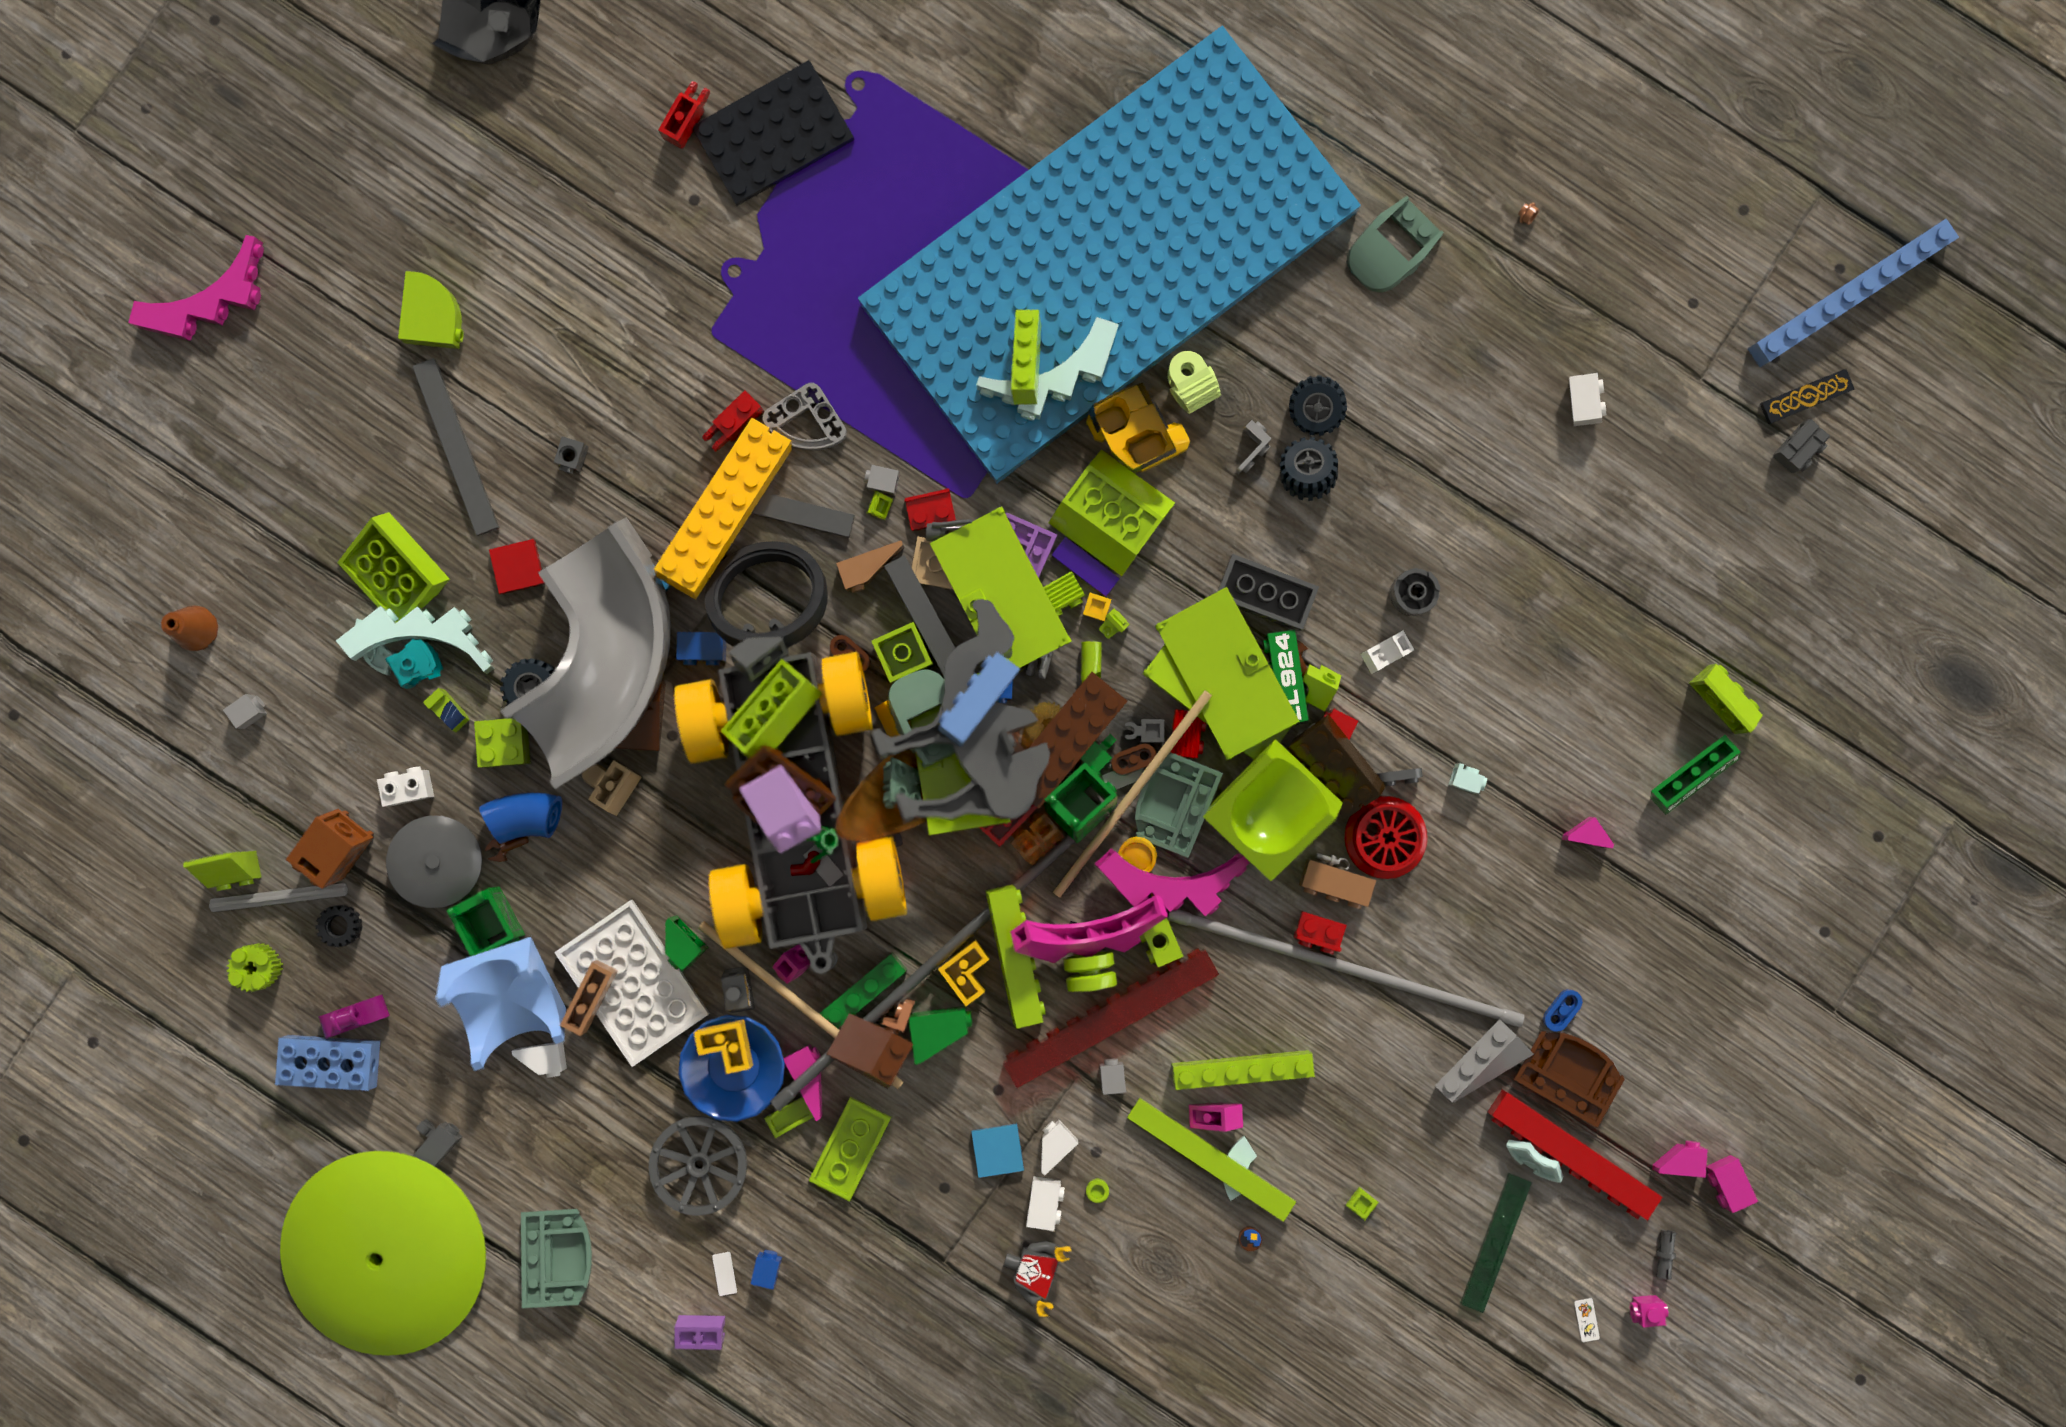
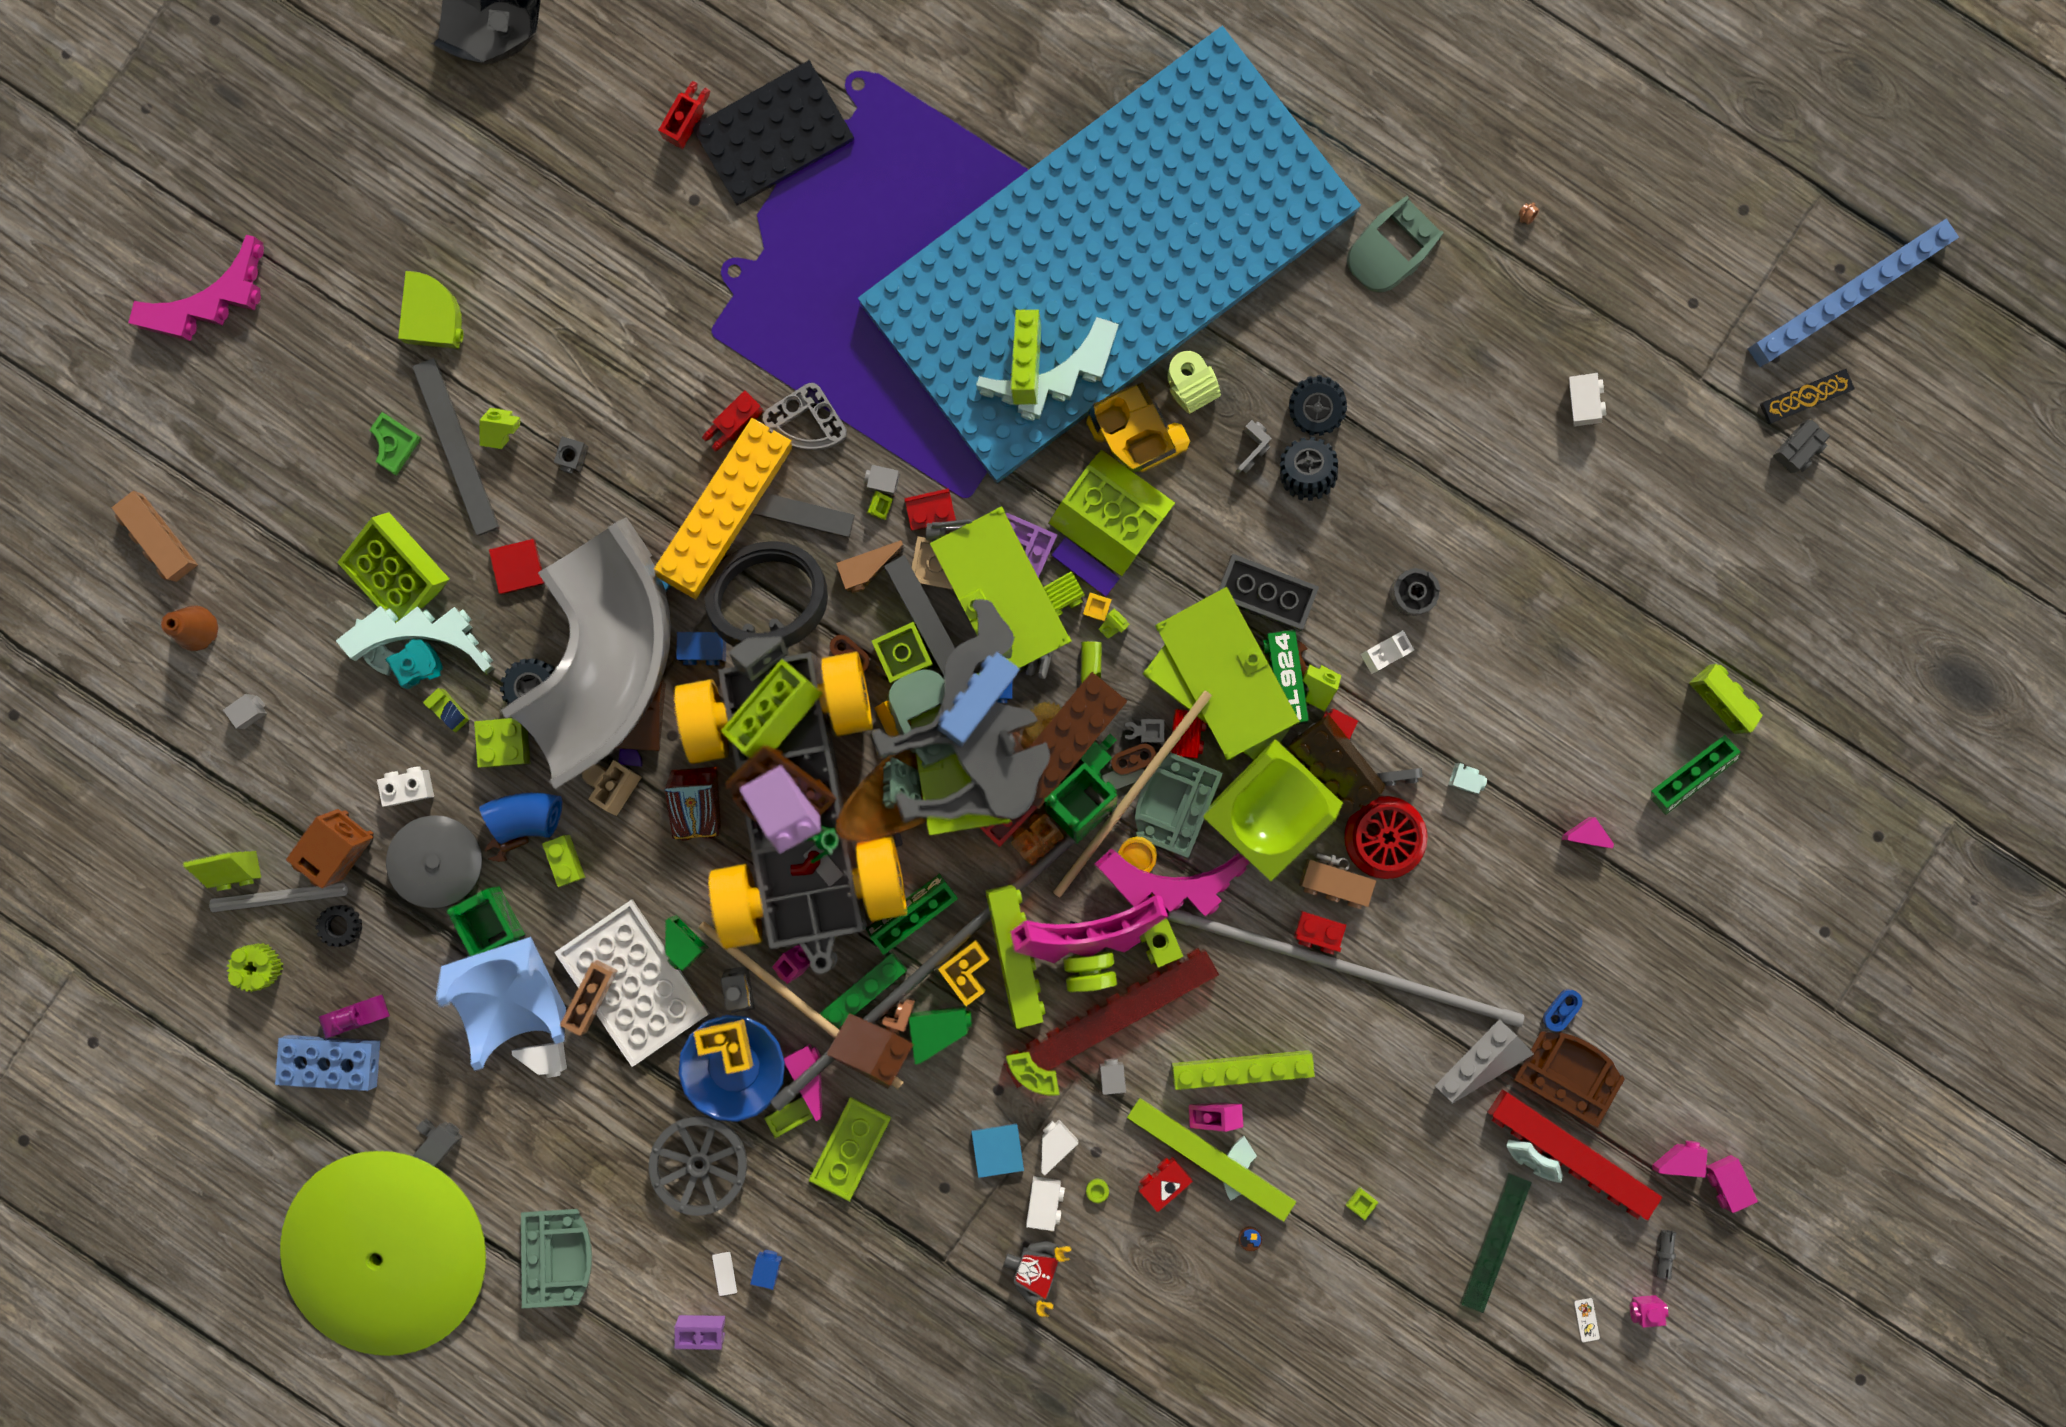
(154, 536): none -> medium nougat brick
(394, 442): none -> bright green tile
(496, 427): none -> lime brick
(563, 860): none -> lime brick
(630, 757): none -> dark purple tile
(693, 803): none -> clear red slope
(921, 908): none -> green brick
(1031, 1075): none -> lime tile
(1164, 1183): none -> red brick

